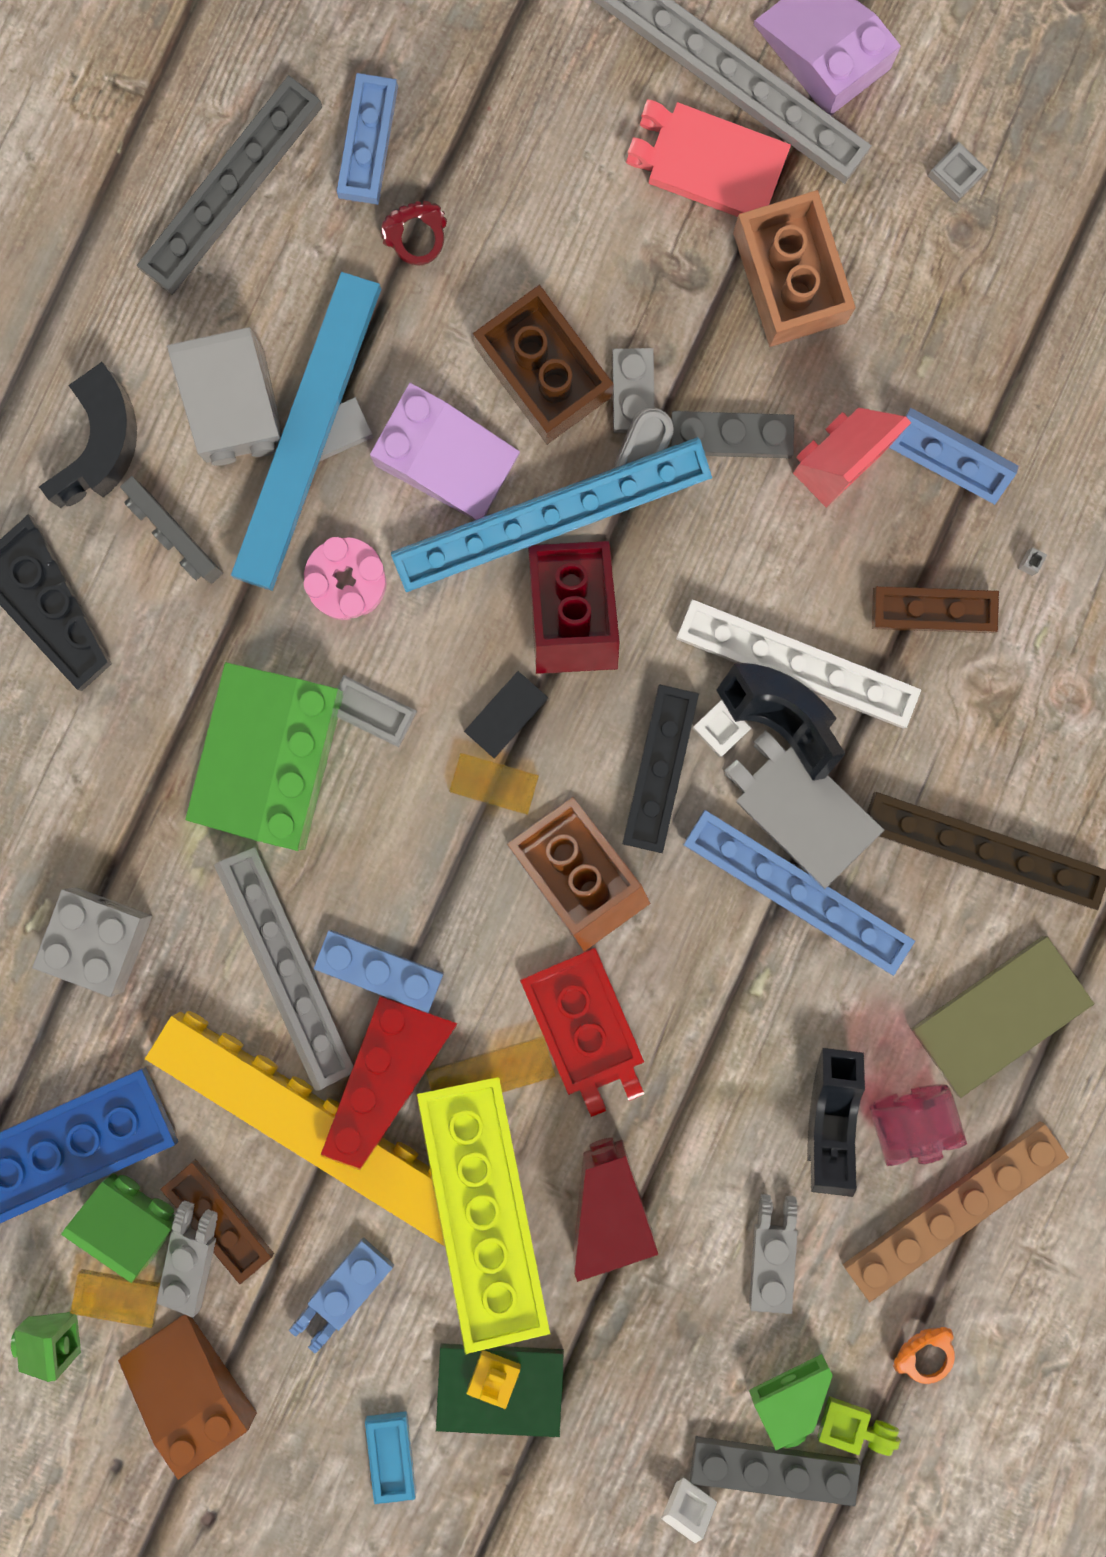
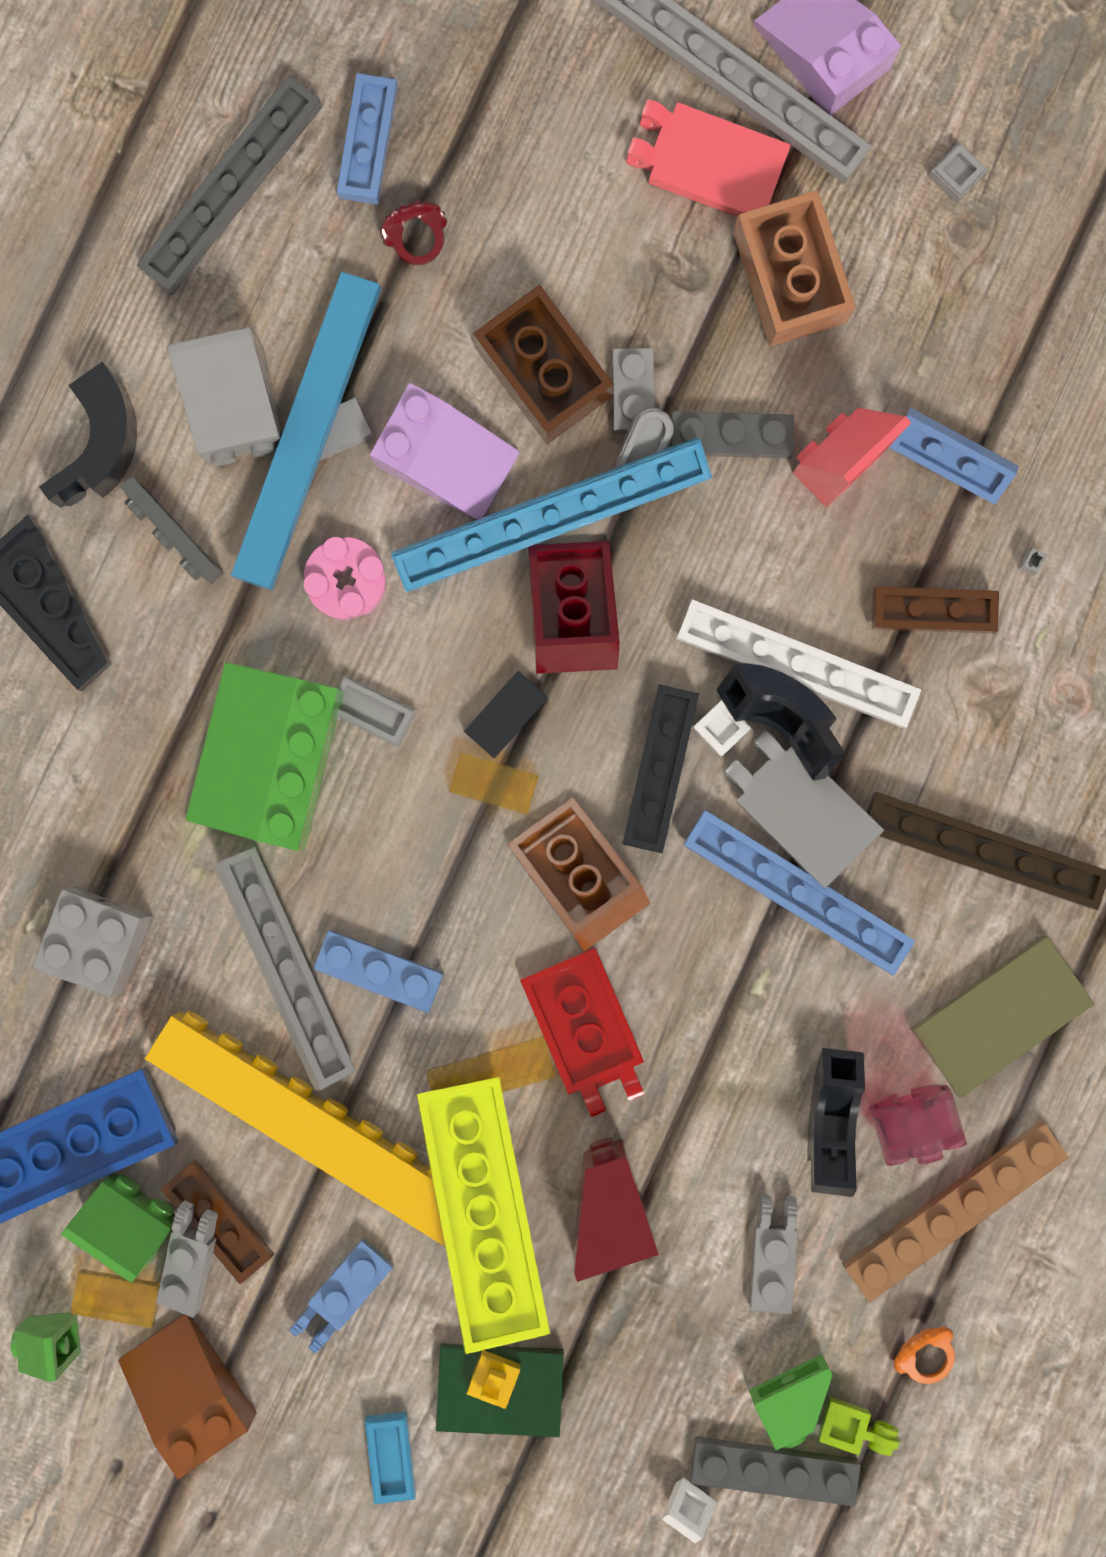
(387, 1069): red wing -> none

